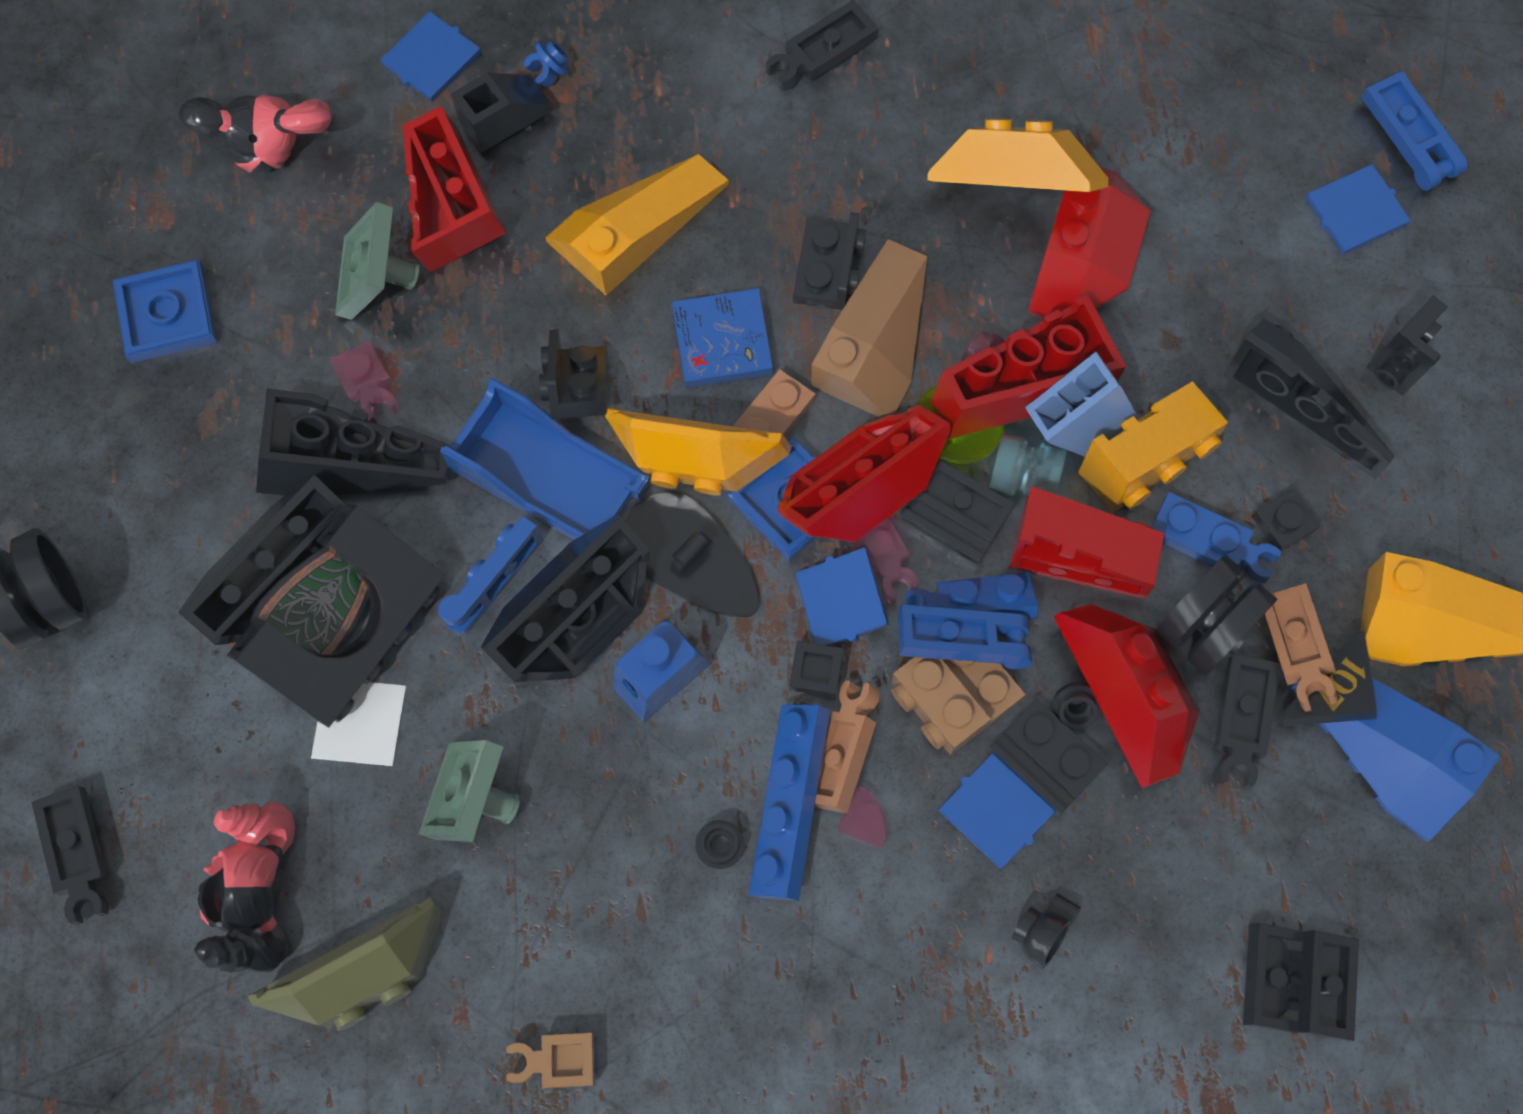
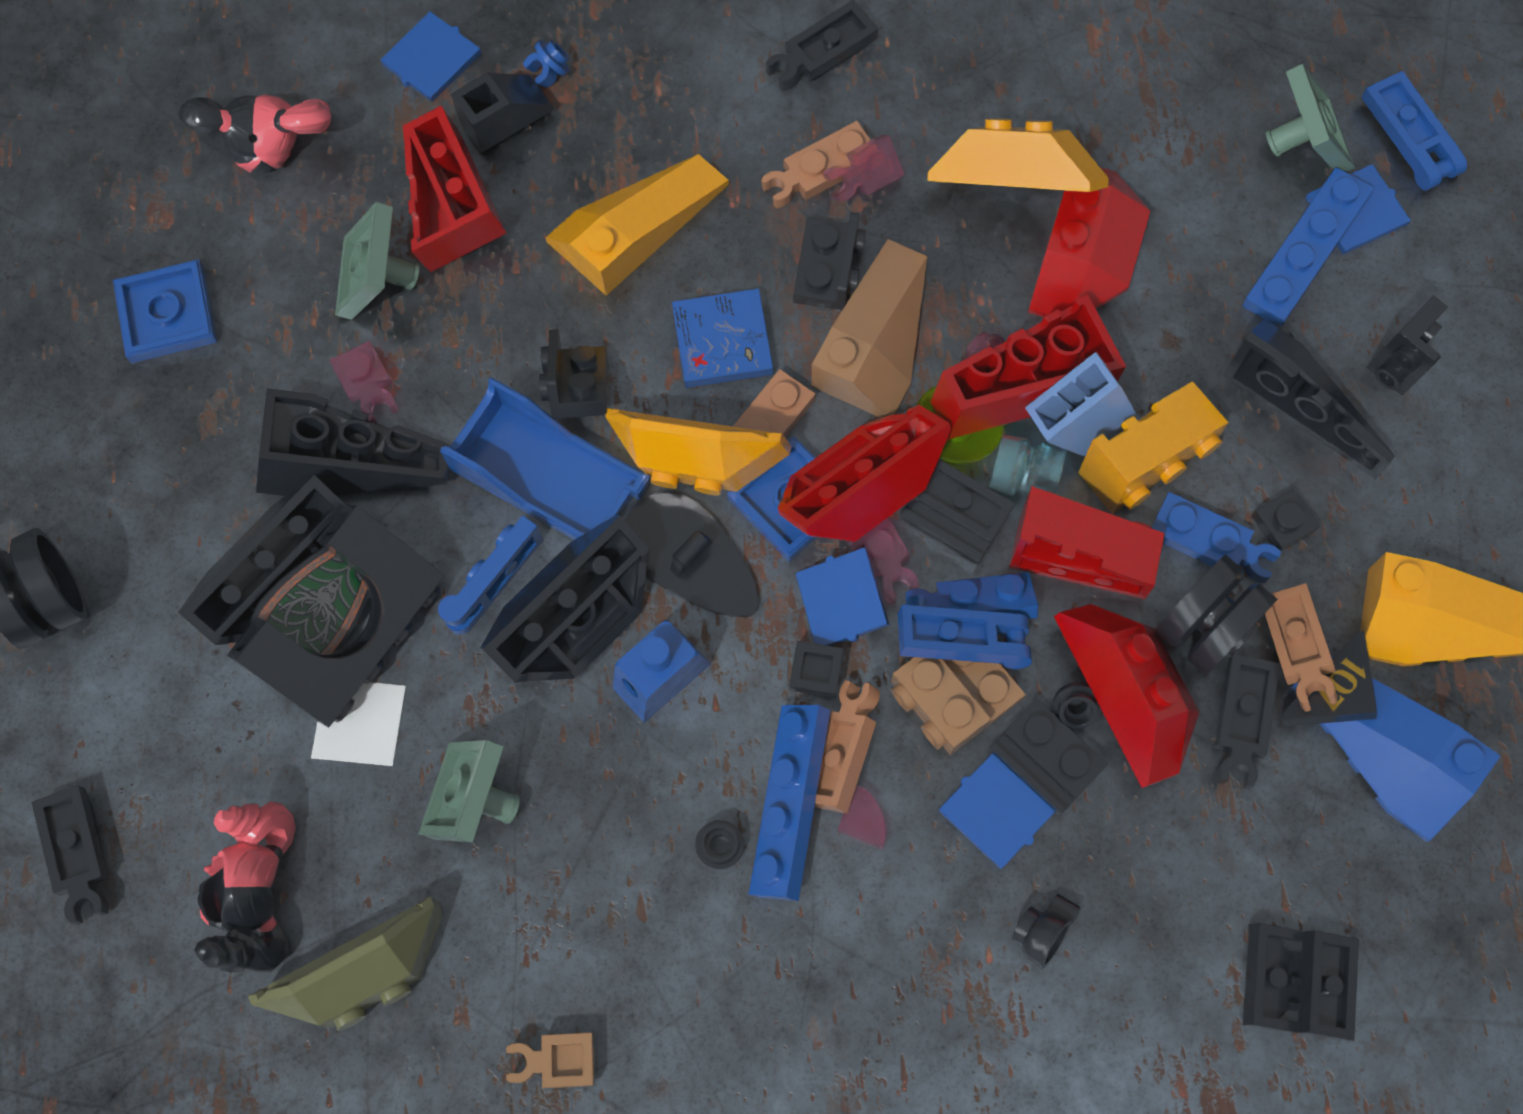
(806, 167): none -> nougat plate
(870, 168): none -> clear pink plate
(1308, 247): none -> blue plate
(1316, 123): none -> sand green tile

